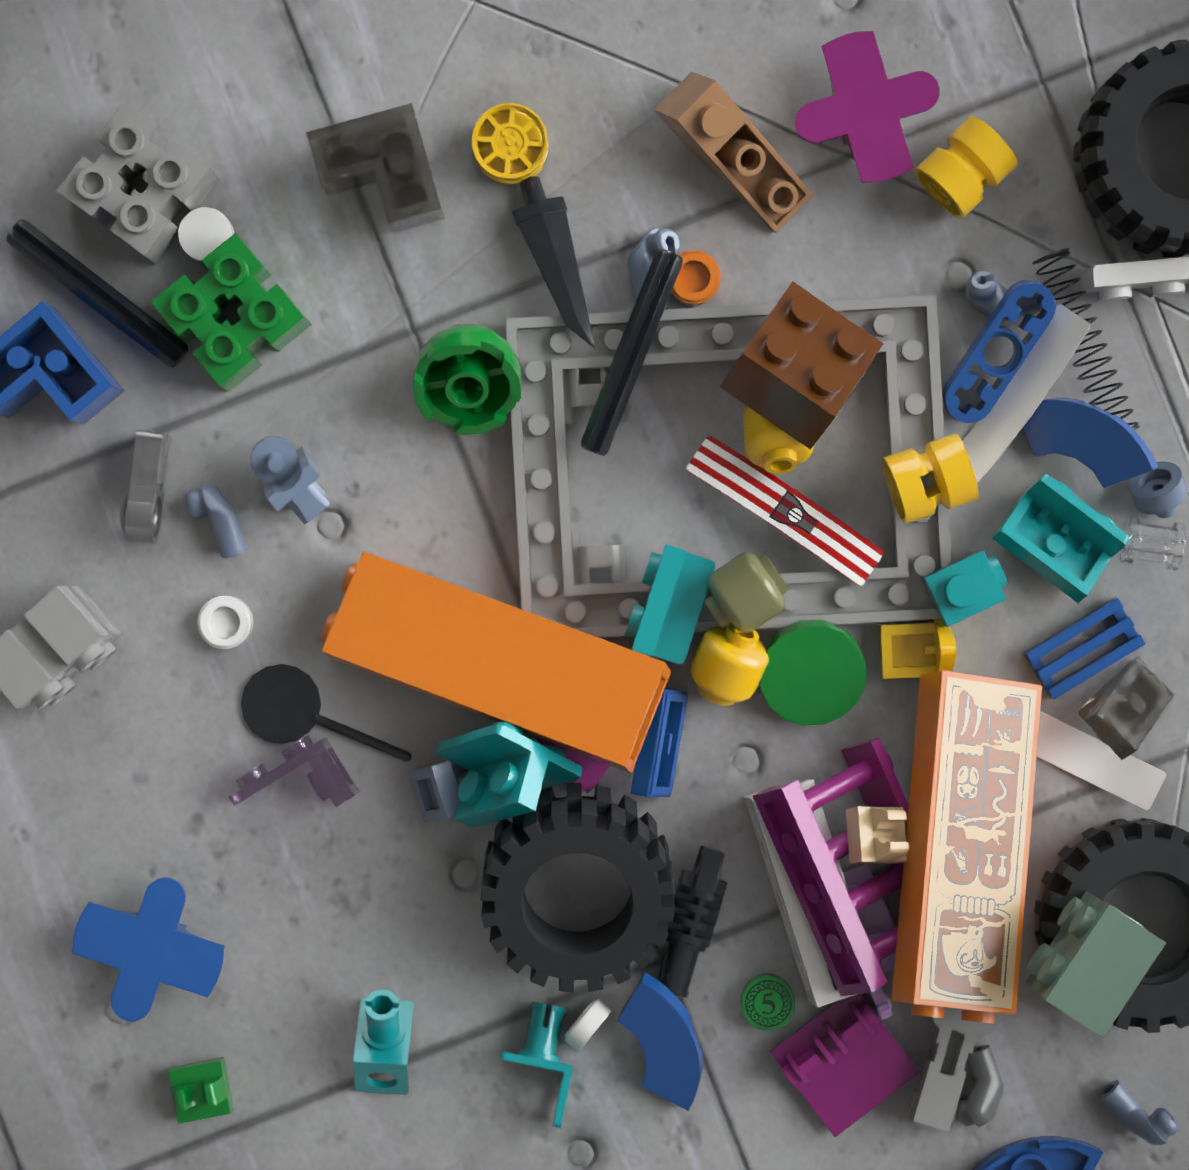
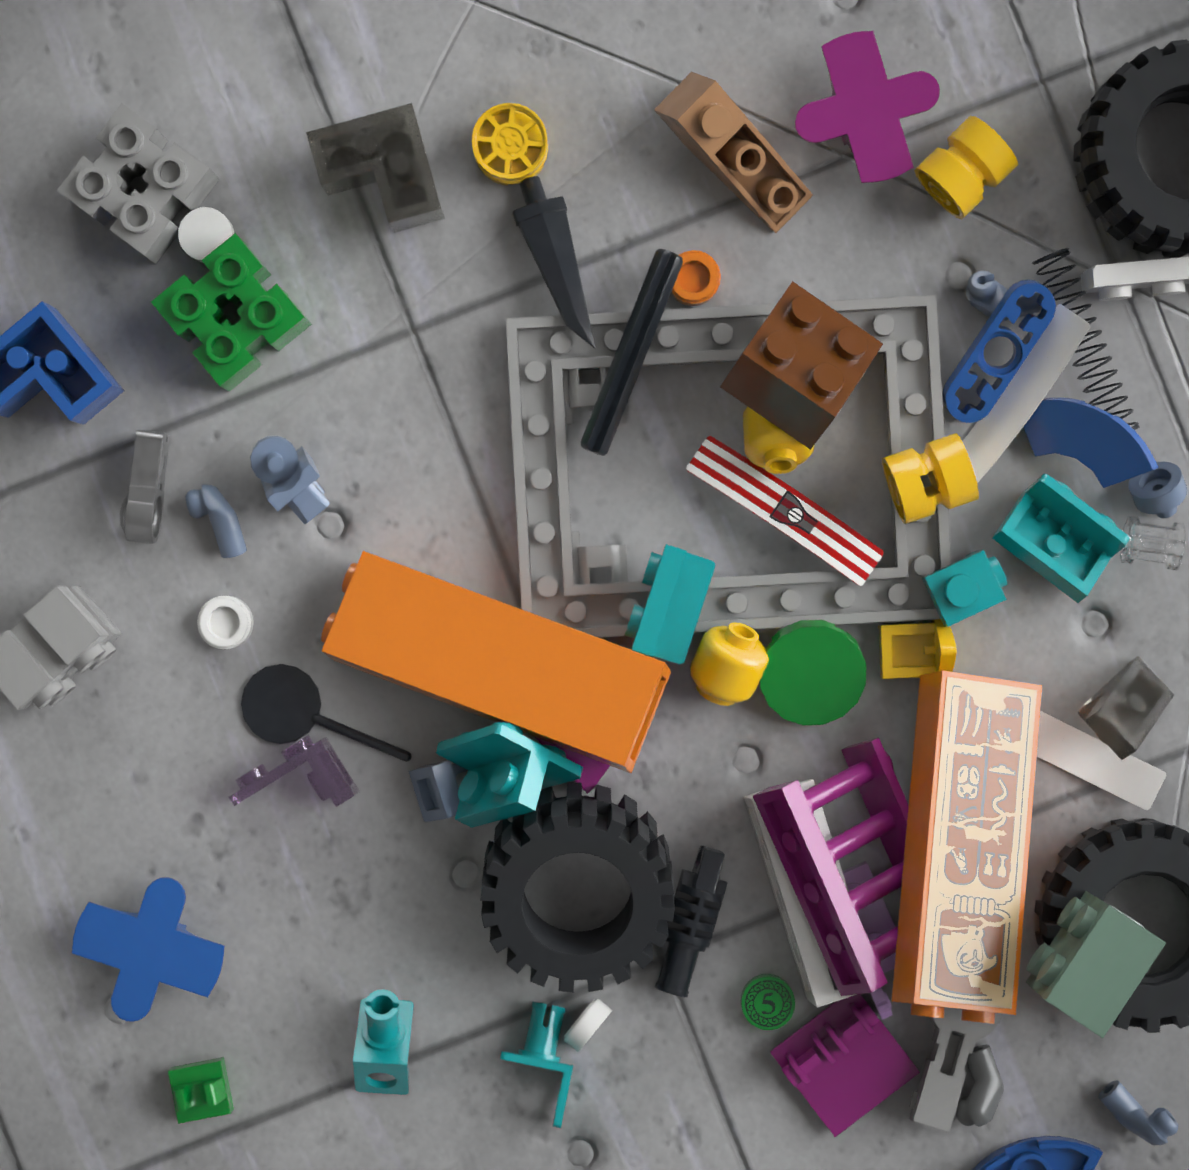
(97, 293): black axle -> none
(467, 379): green cylinder -> none
(643, 253): sand blue arm -> none
(659, 753): blue tile -> none
(667, 1039): blue tile -> none
(746, 592): olive head -> none
(876, 835): tan tile -> none
(1123, 625): blue tile -> none

